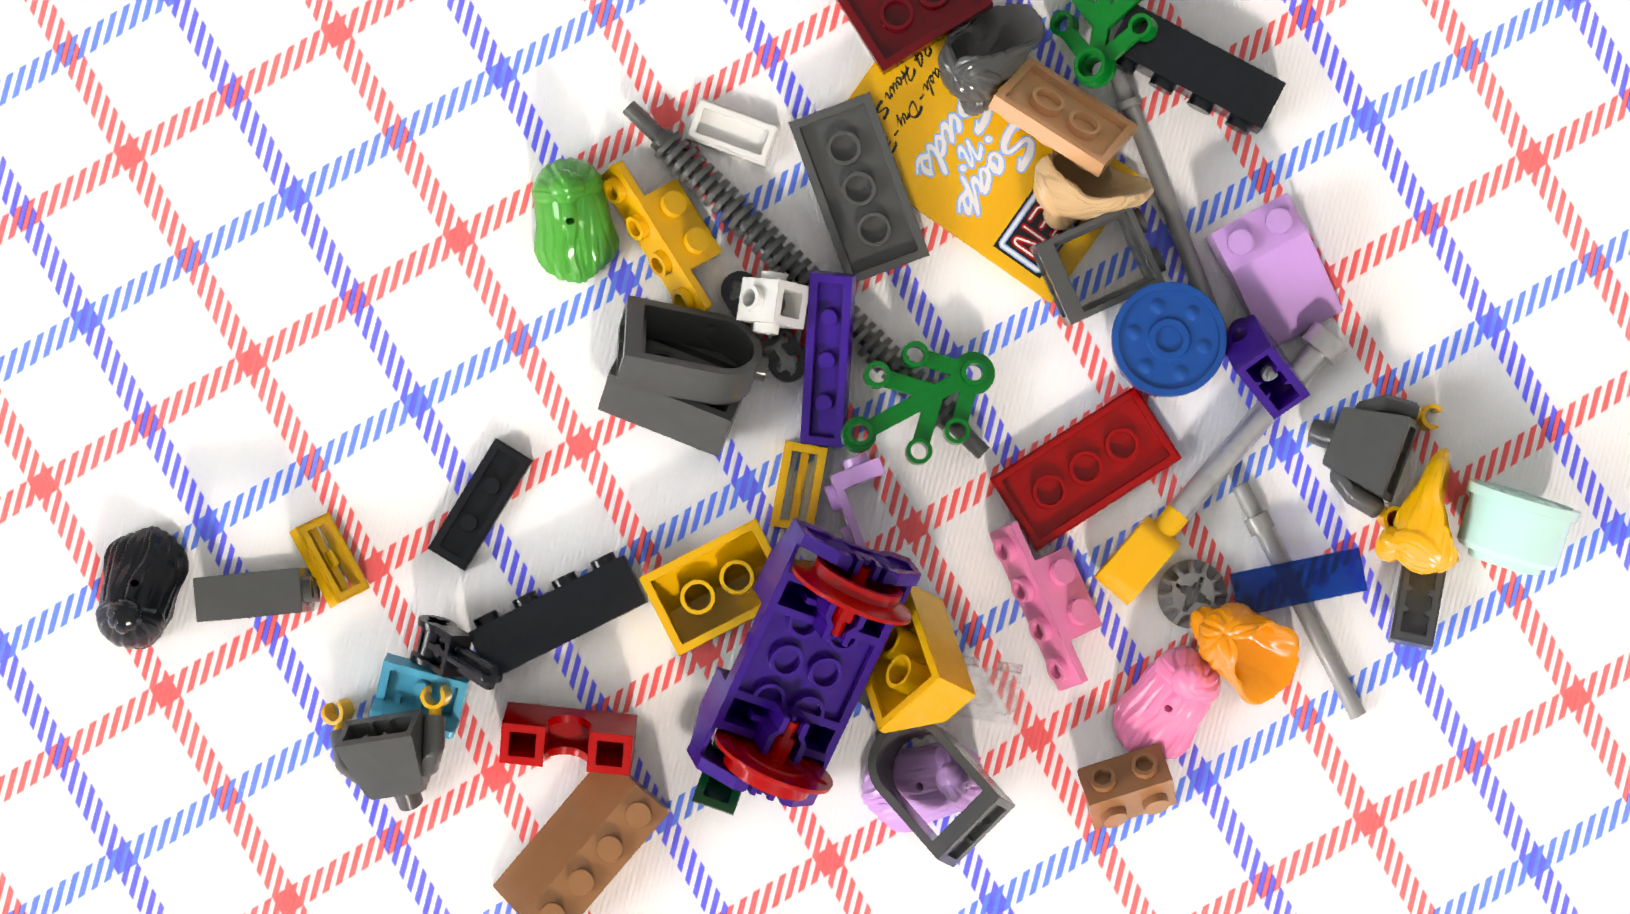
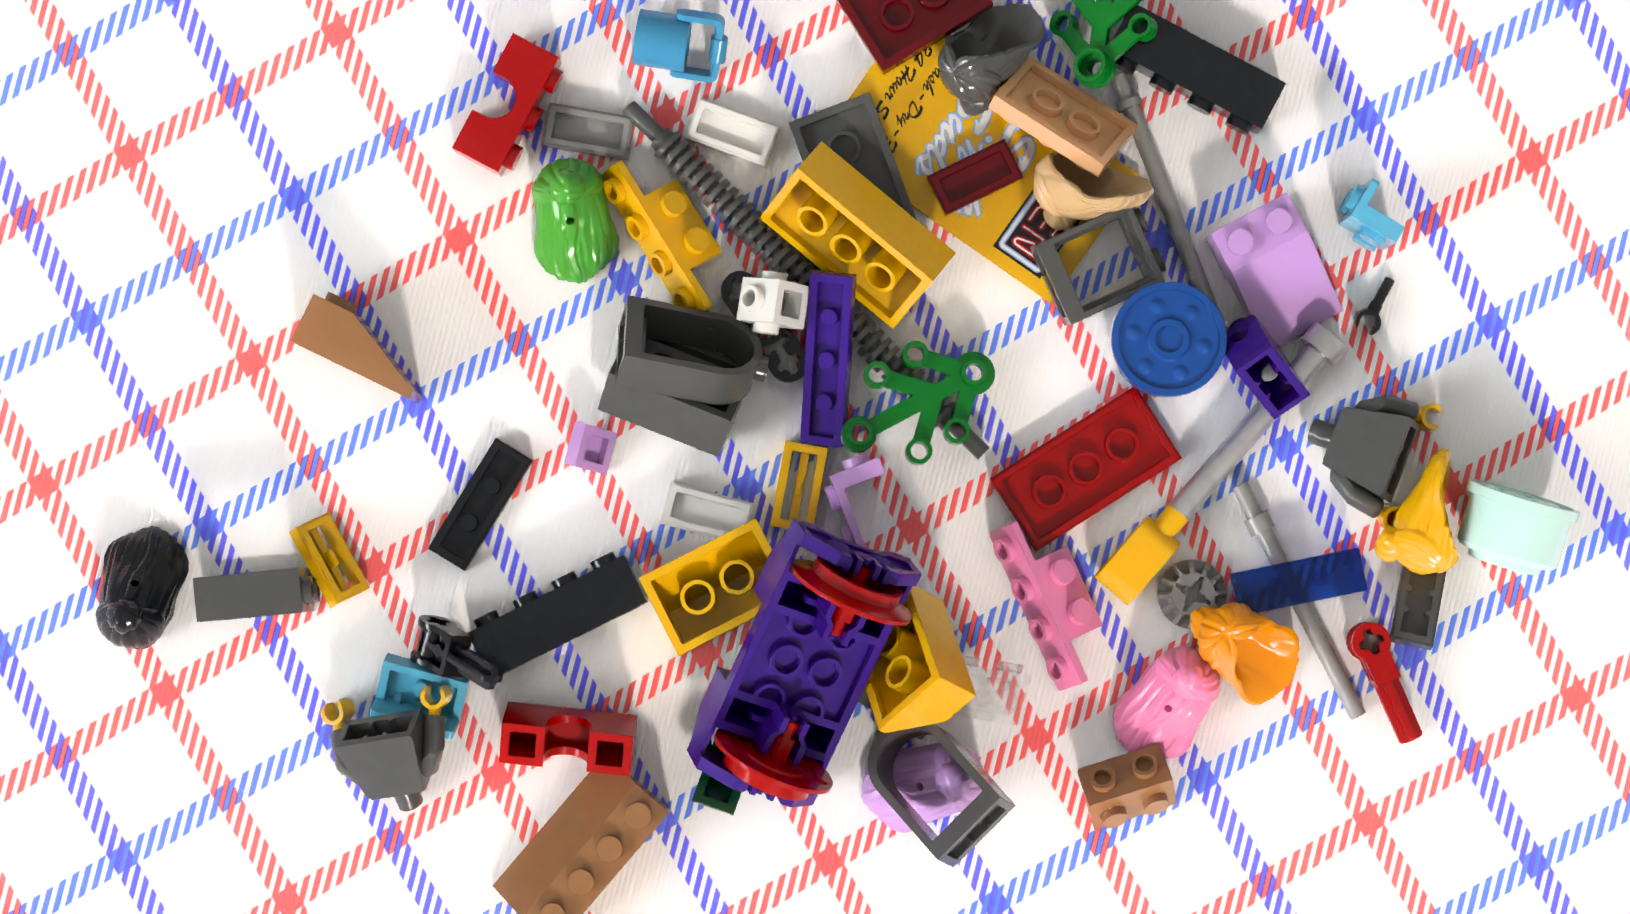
(346, 339): none -> medium nougat slope
(496, 141): none -> red arch
(587, 131): none -> light grey tile
(590, 448): none -> lavender plate
(664, 42): none -> dark azure piece
(704, 511): none -> white tile
(857, 229): none -> yellow slope
(974, 177): none -> dark red tile
(1369, 226): none -> medium azure bracket
(1376, 305): none -> black hand
(1384, 677): none -> red connector

